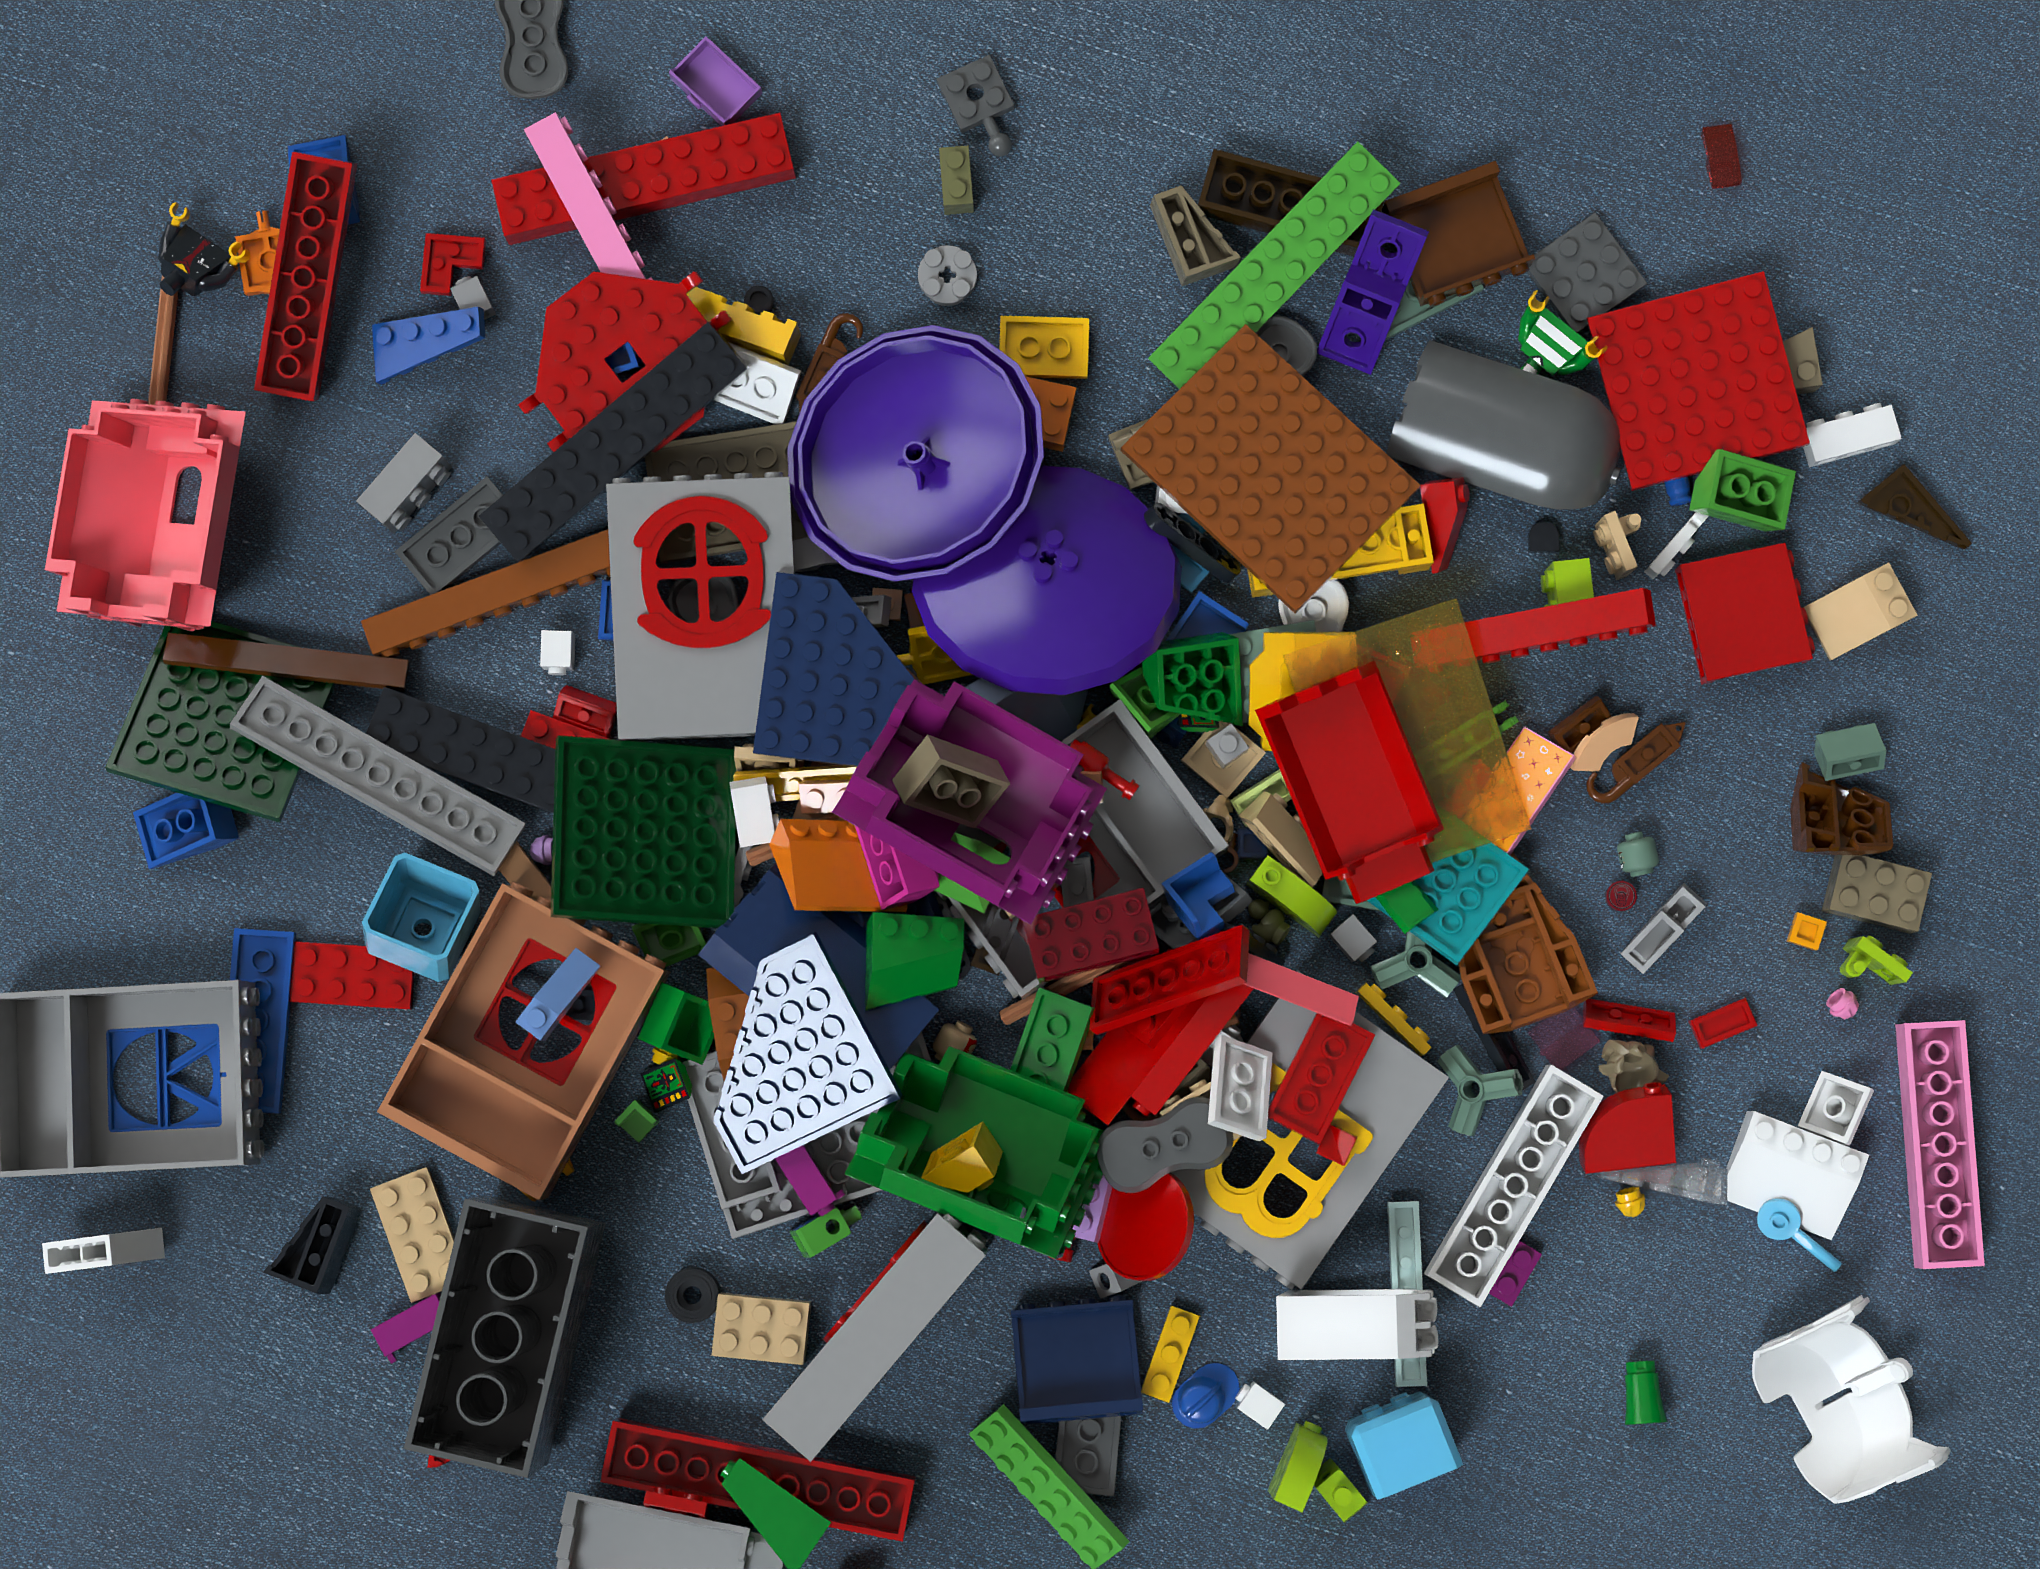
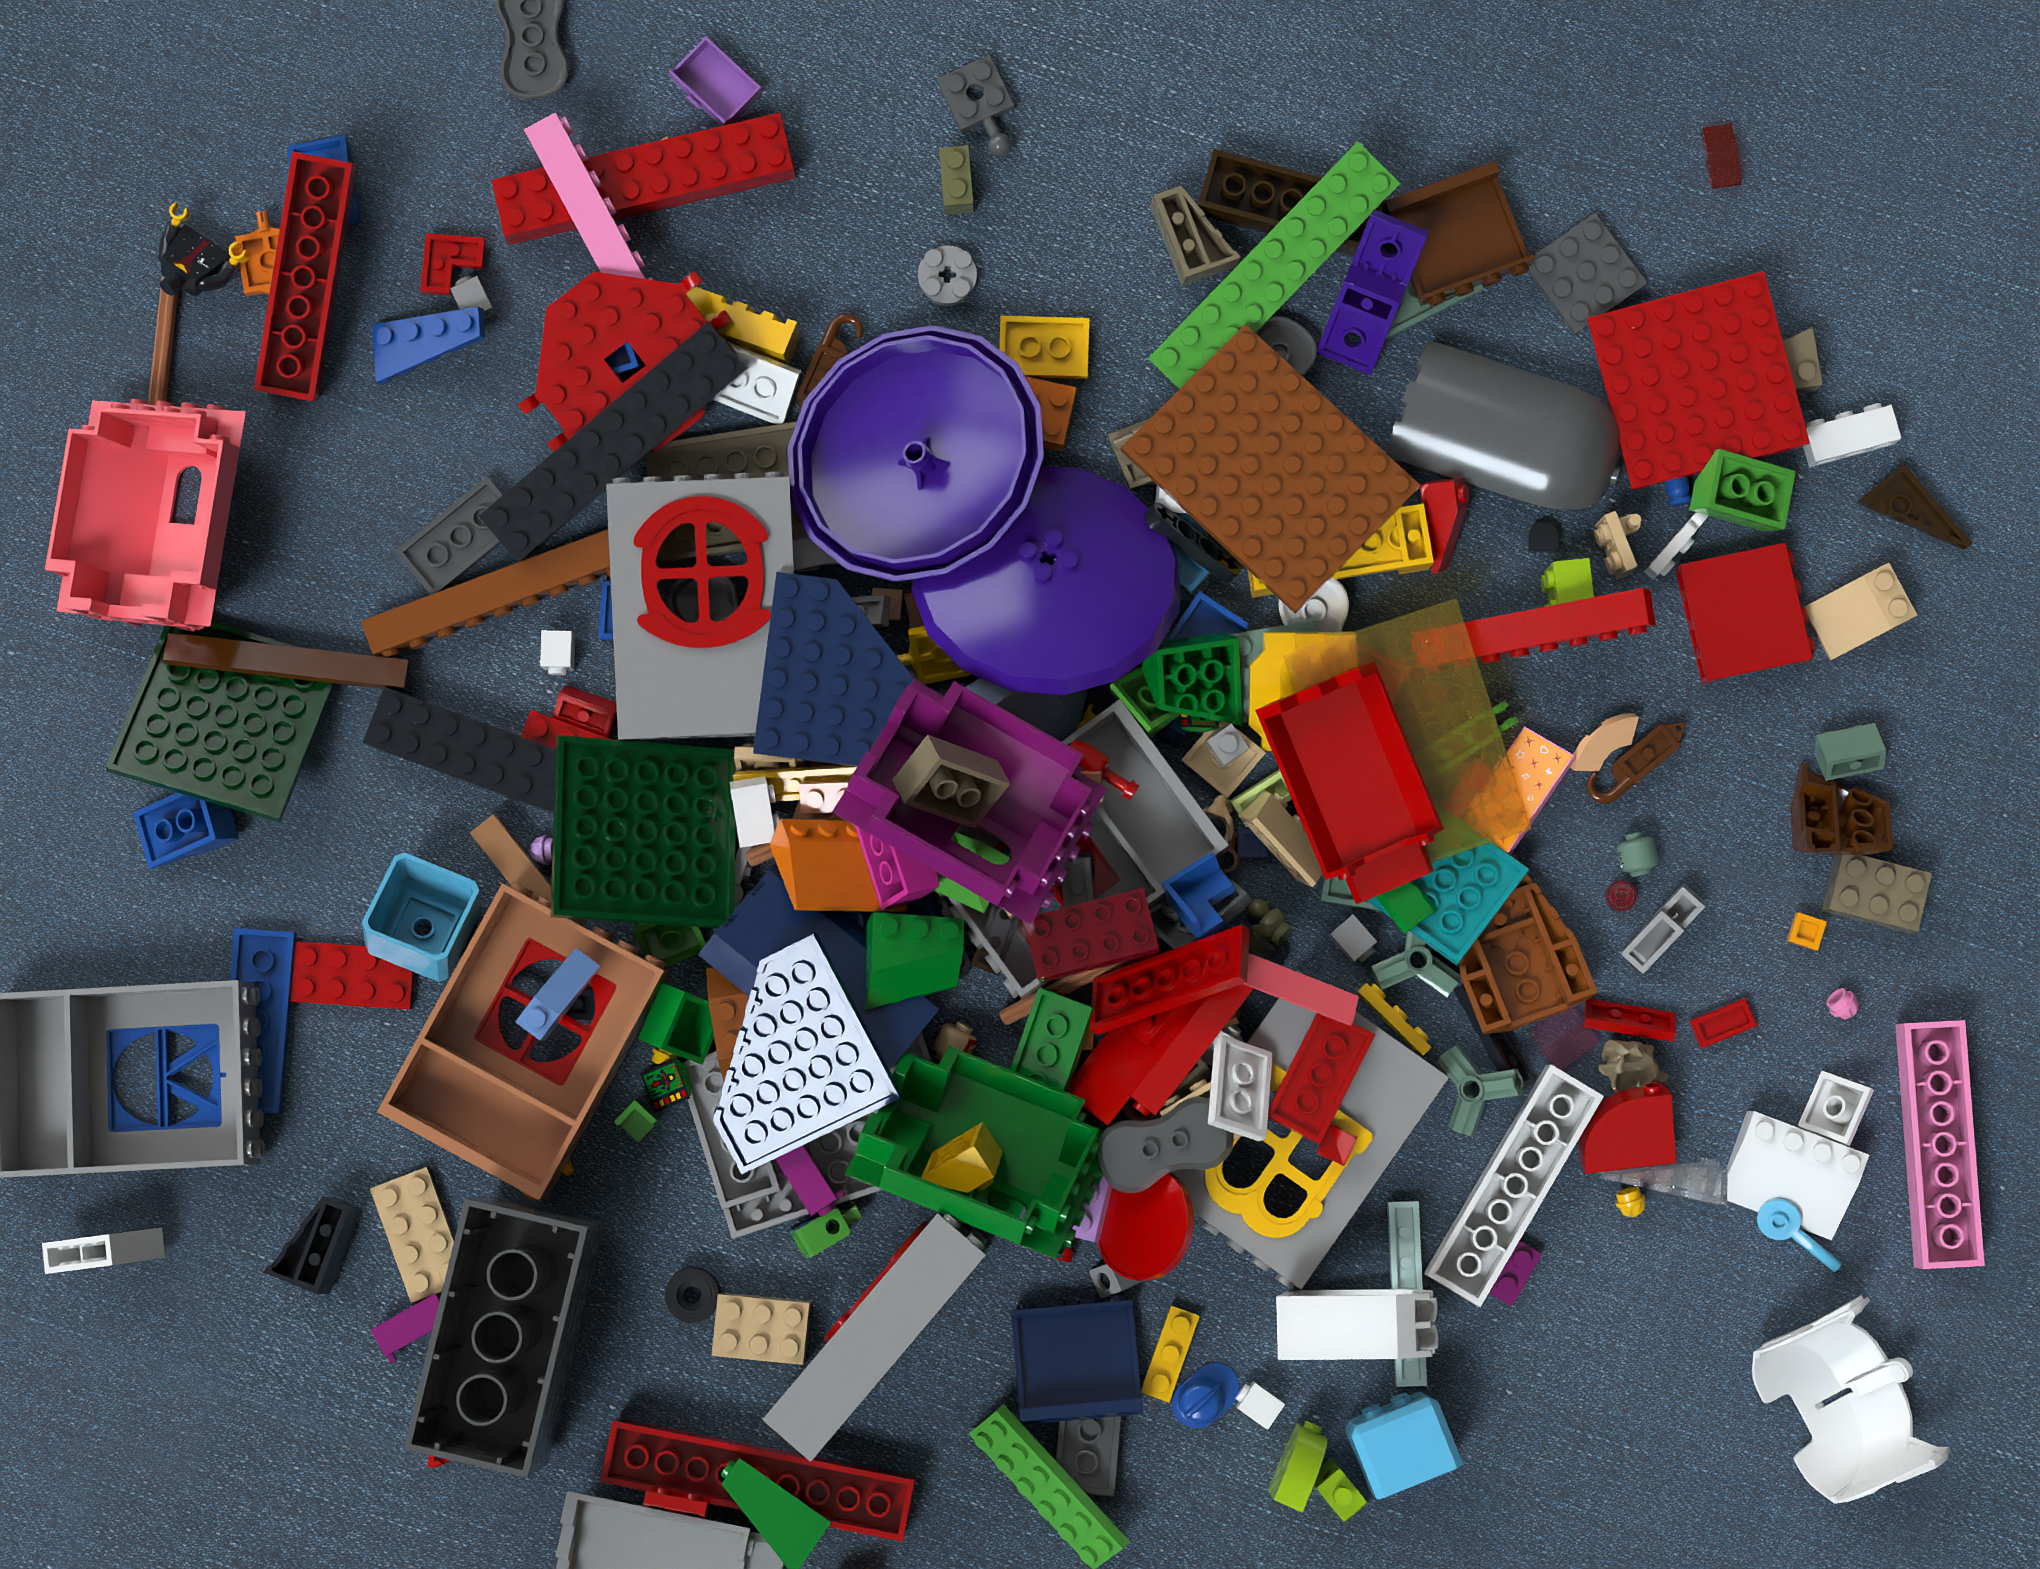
(377, 775): light grey plate -> none
(405, 484): light grey brick -> none
(759, 299): black tile -> none
(1292, 896): lime brick -> none
(1552, 342): torso -> none
(1579, 724): reddish brown brick -> none
(1643, 1394): green plant -> none
(1868, 953): lime plate -> none

